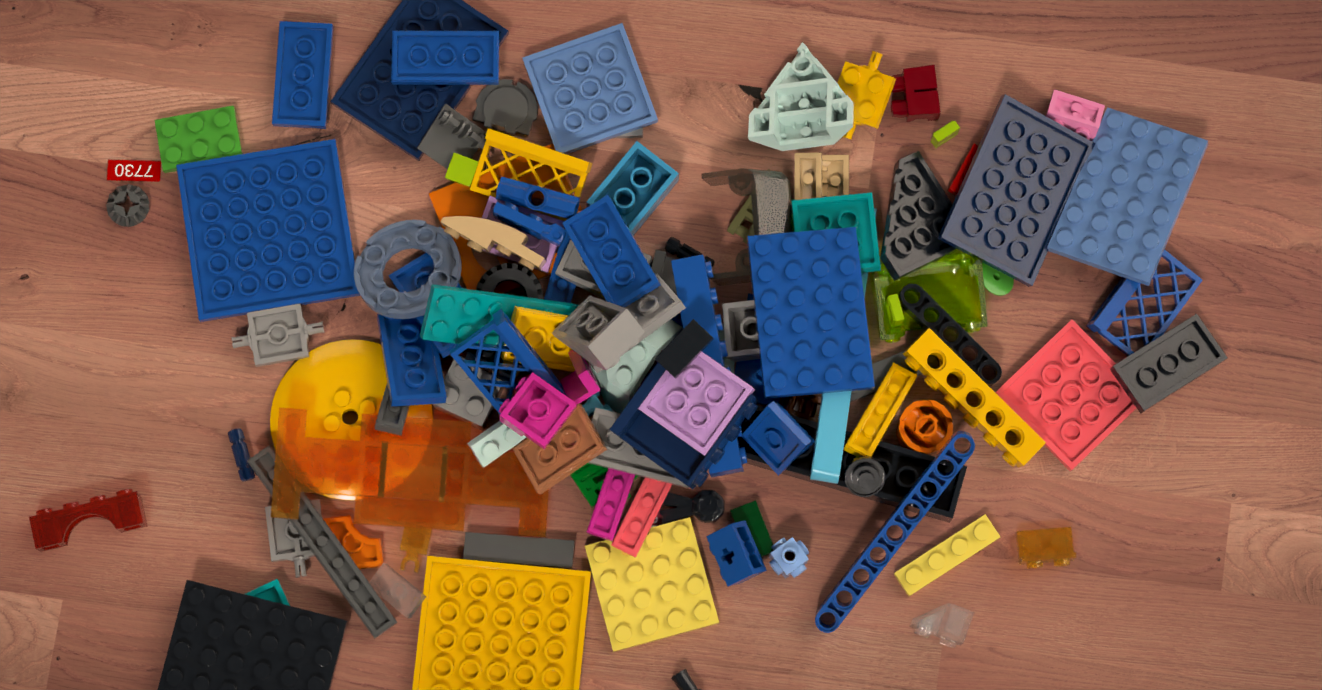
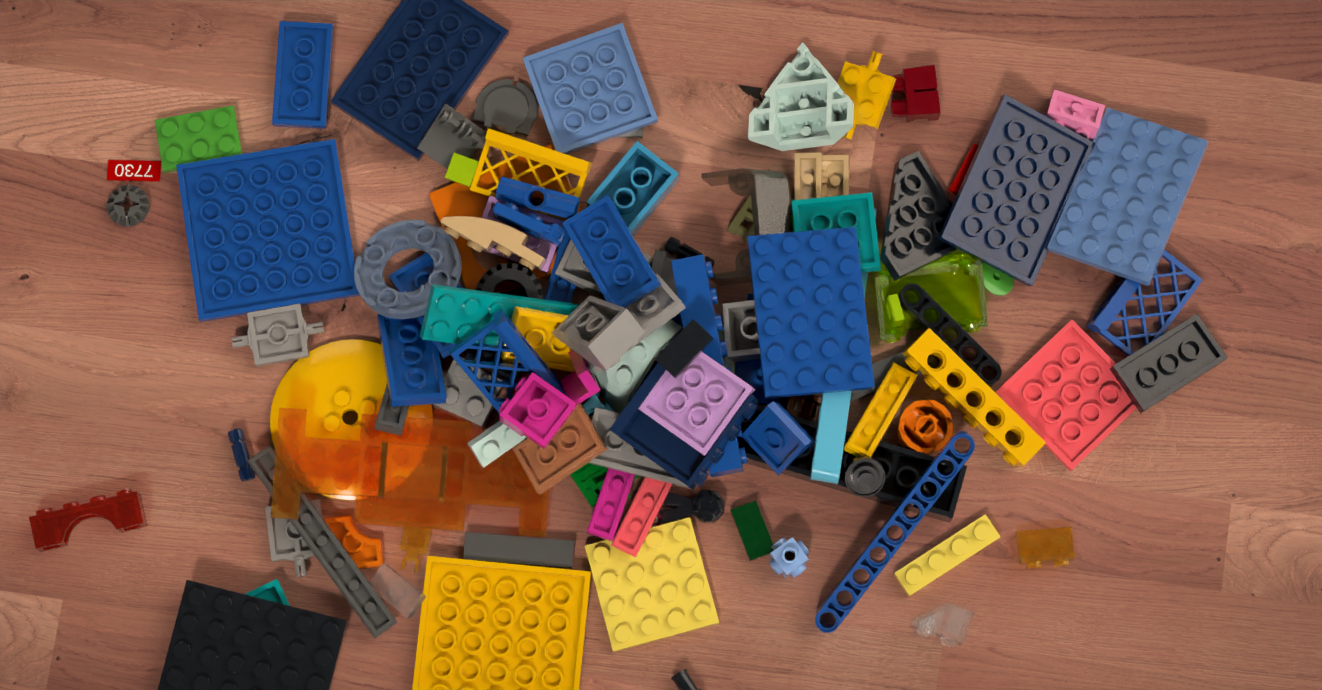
(445, 58): blue plate -> none
(736, 553): blue brick -> none
(945, 134): lime tile -> none

